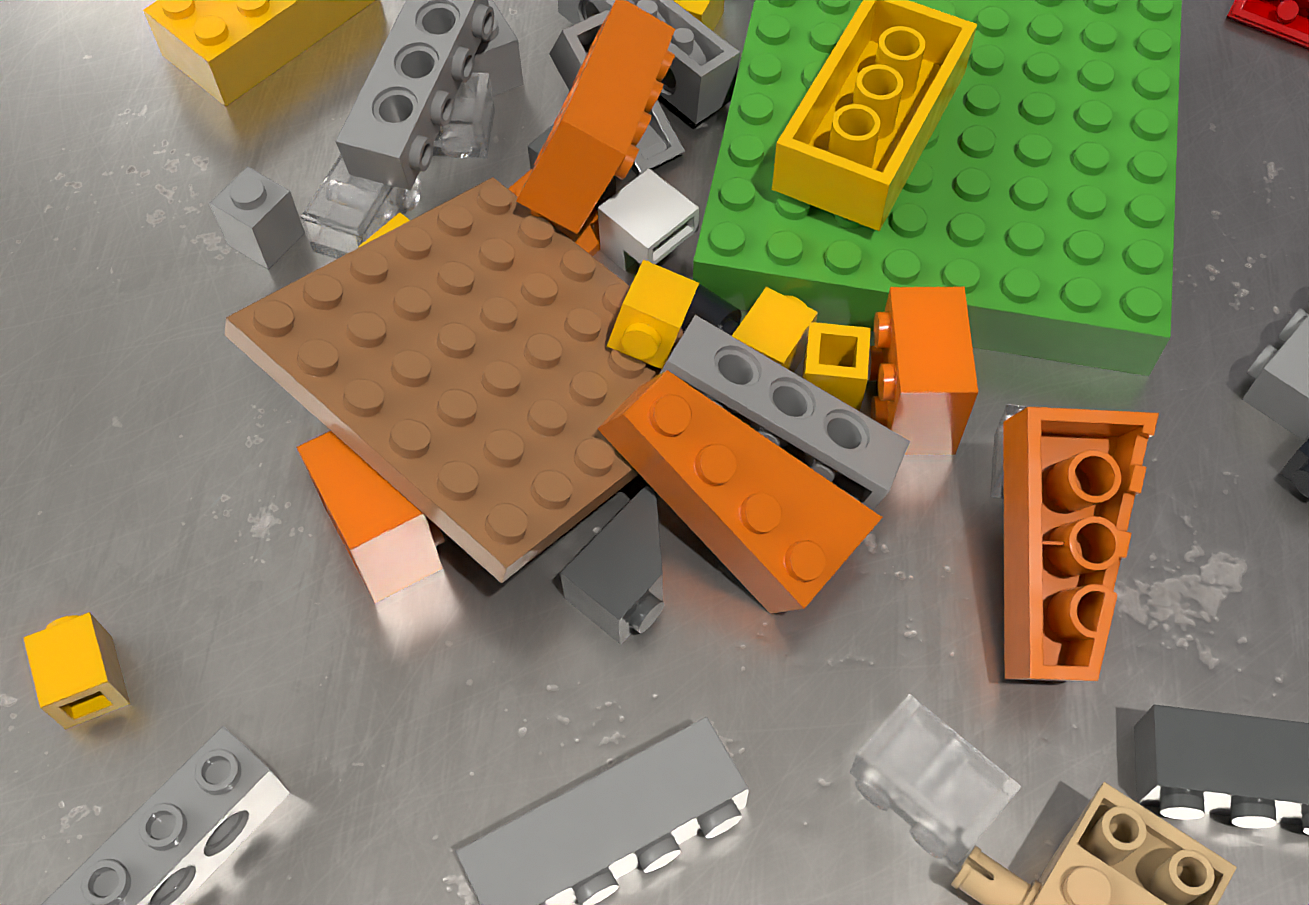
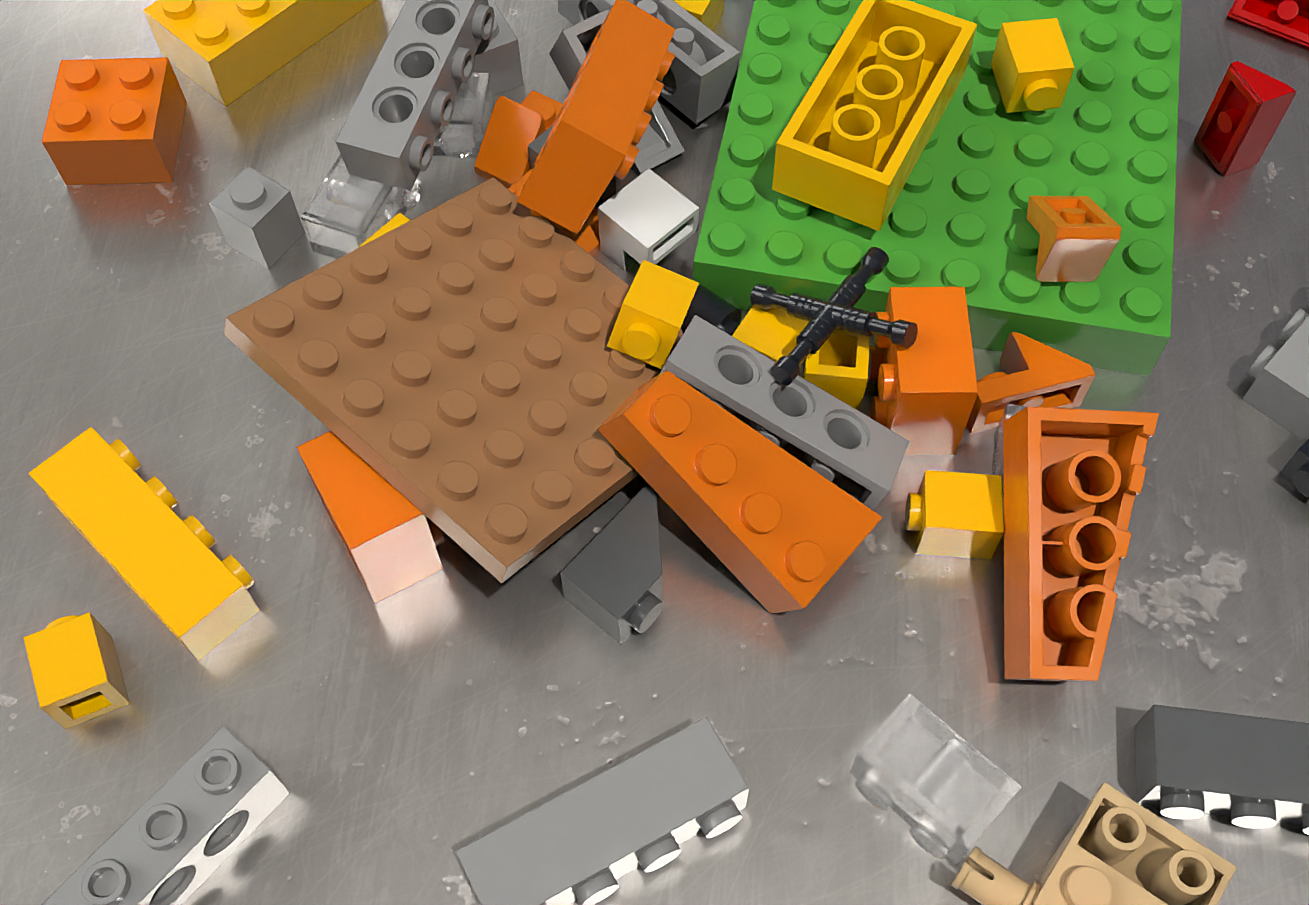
(115, 121): none -> orange brick
(146, 542): none -> yellow brick
(509, 133): none -> orange slope
(832, 314): none -> black piece
(956, 514): none -> yellow brick
(1030, 378): none -> orange slope
(1032, 65): none -> yellow brick
(1073, 237): none -> orange slope
(1242, 118): none -> red slope

